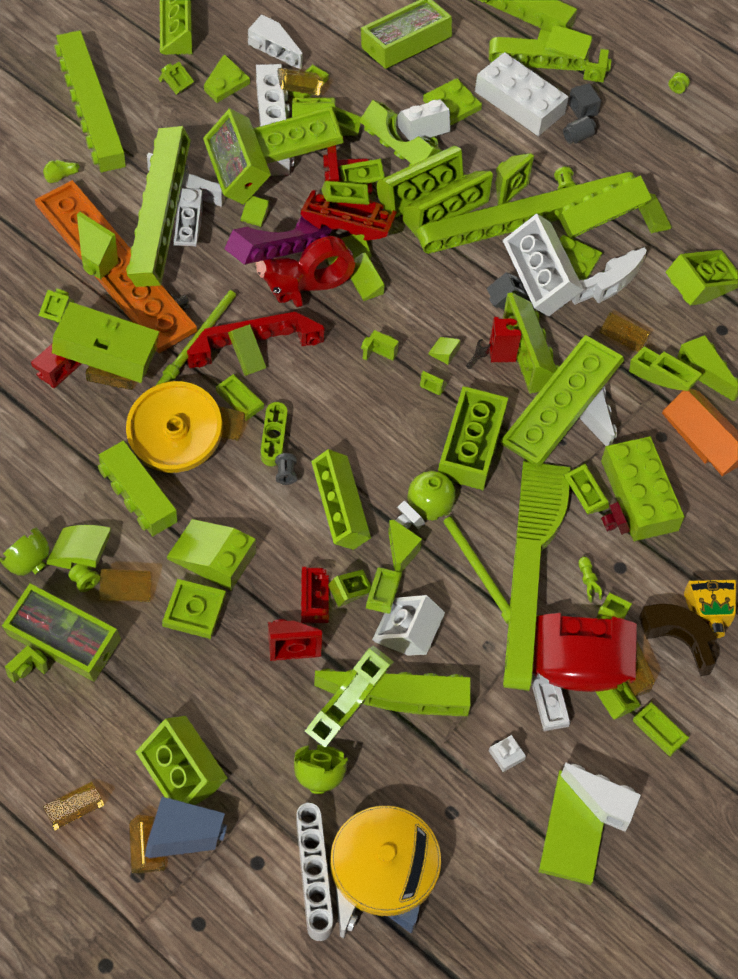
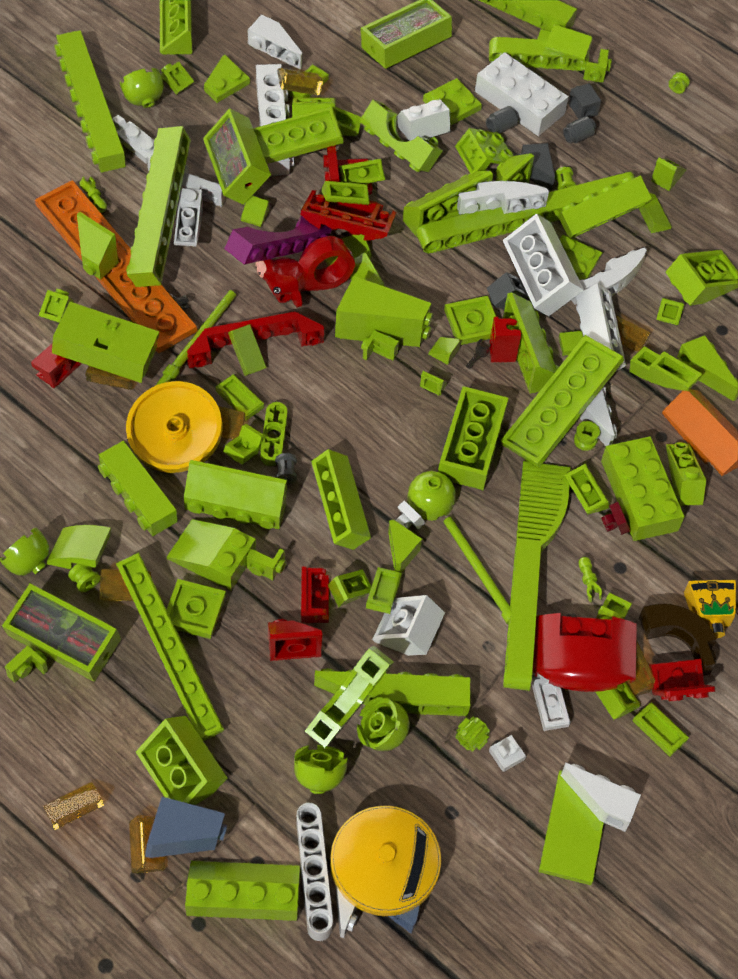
(57, 169): lime animal -> none
(93, 193): none -> lime piece
(133, 138): none -> white hinge
(142, 87): none -> lime cylinder
(170, 647): none -> lime tile
(235, 494): none -> lime slope
(242, 890): none -> lime slope
(245, 445): none -> lime bracket
(265, 566): none -> lime bracket
(379, 308): none -> lime slope
(383, 724): none -> lime cylinder
(419, 179): lime brick -> none
(470, 319): none -> lime plate
(472, 733): none -> lime gear
(481, 148): none -> lime bracket
(502, 120): none -> dark grey brick
(506, 194): none -> white slope
(542, 168): none -> dark grey slope
(568, 341): none -> lime tile
(583, 440): none -> lime wheel
(599, 318): none -> white brick
(667, 173): none -> lime slope
(670, 311): none -> lime slope
(679, 679): none -> red bracket
(686, 474): none -> lime slope

